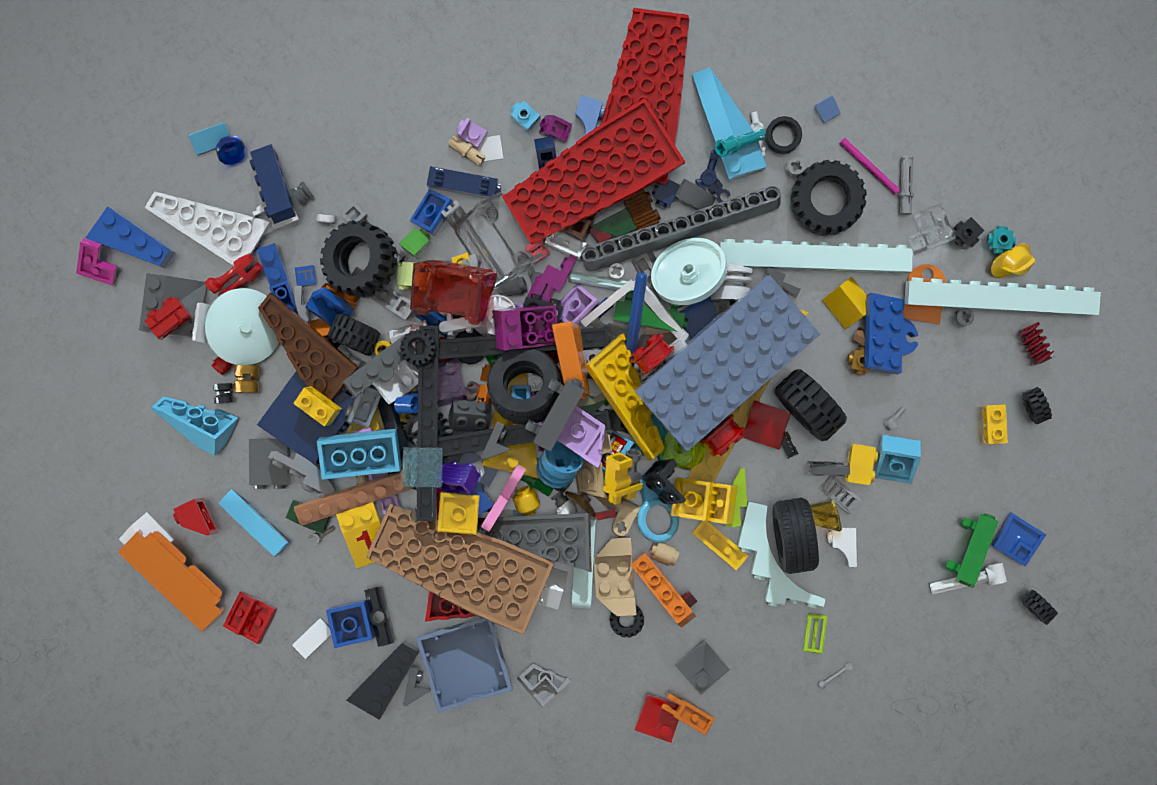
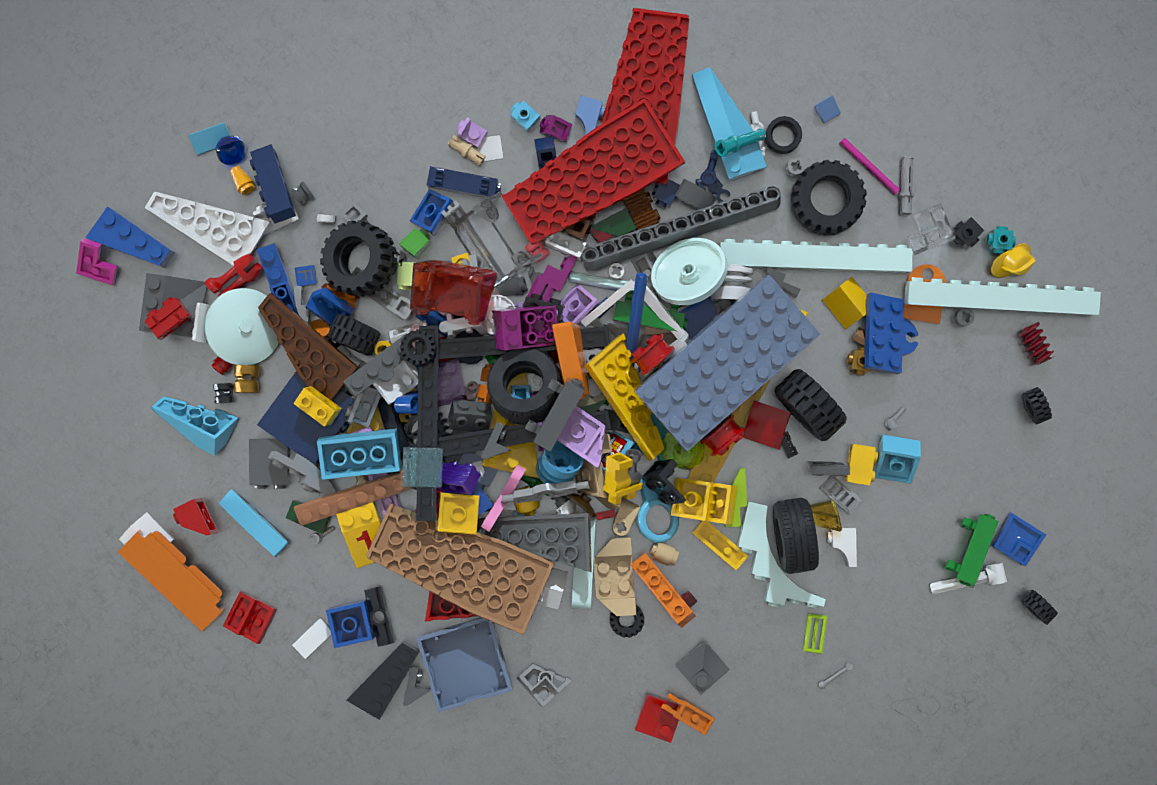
(242, 181): none -> light orange cone
(537, 492): none -> light grey piece
(994, 424): yellow brick -> none

